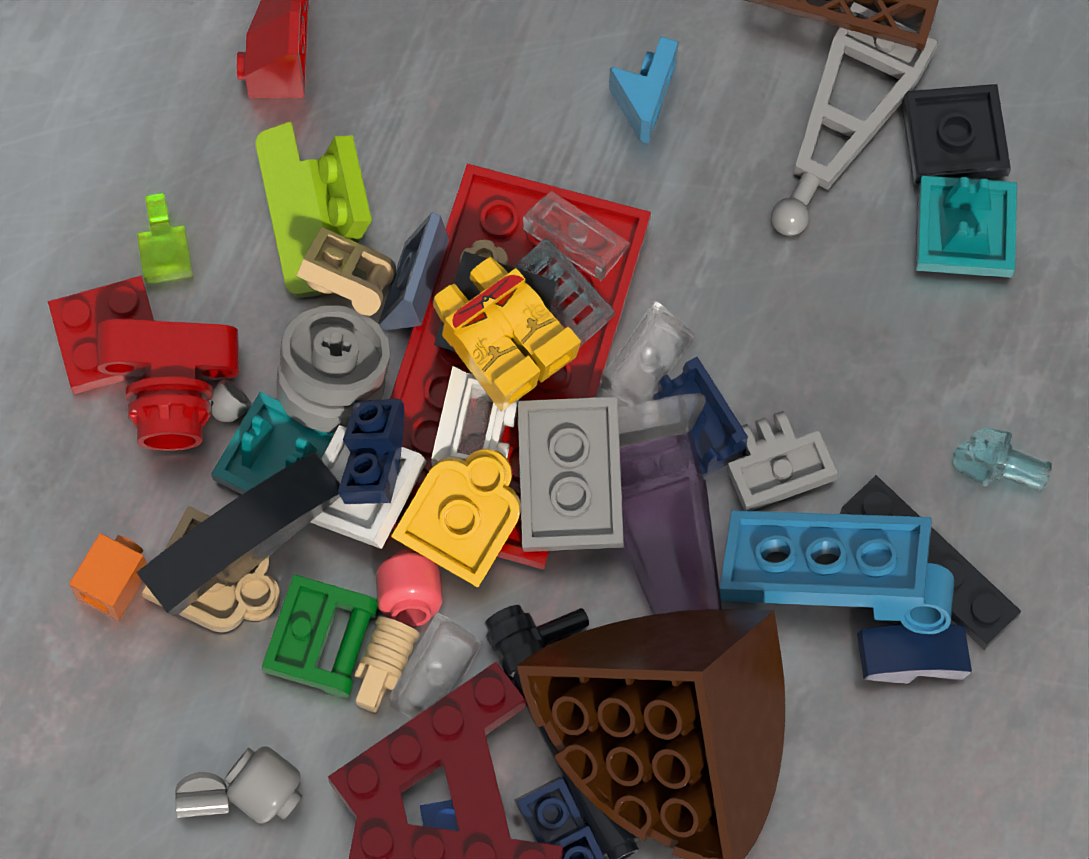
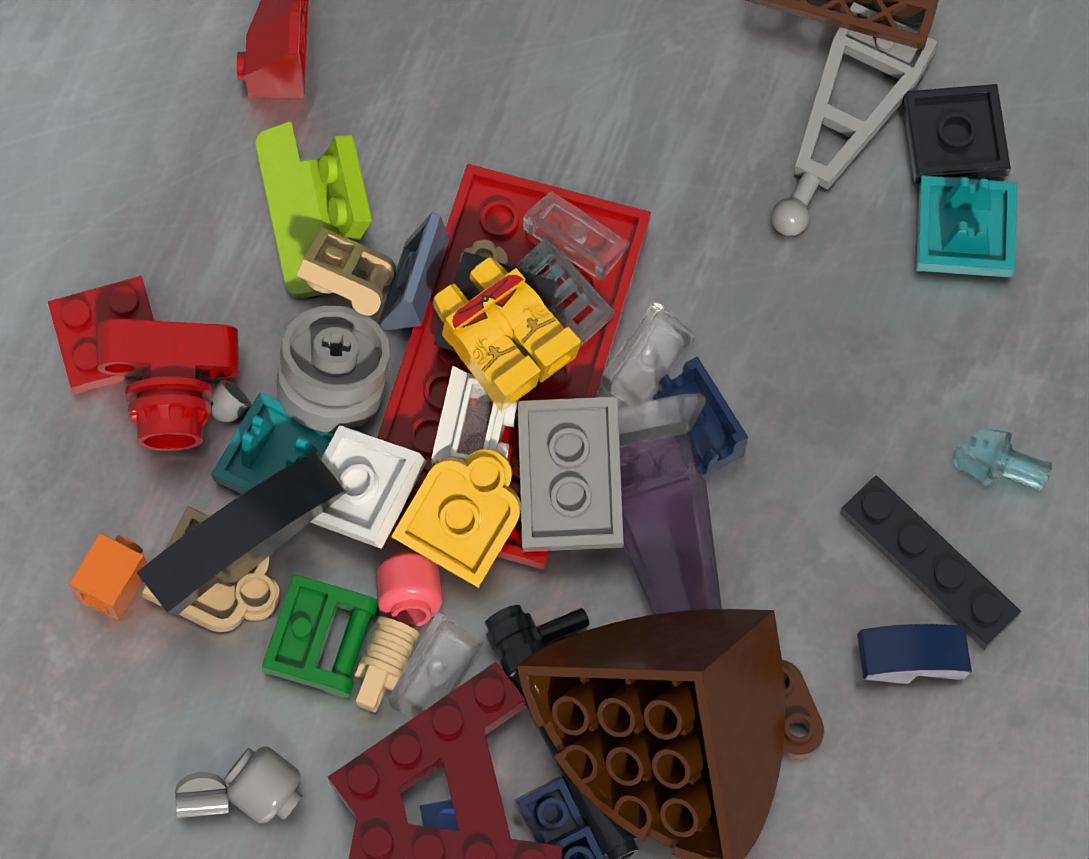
(164, 248): clear neon green plate -> none
(375, 450): dark blue slope -> none
(644, 94): dark azure slope -> none
(779, 464): light grey hinge -> none
(800, 709): none -> reddish brown plate
(877, 567): dark azure hinge -> none

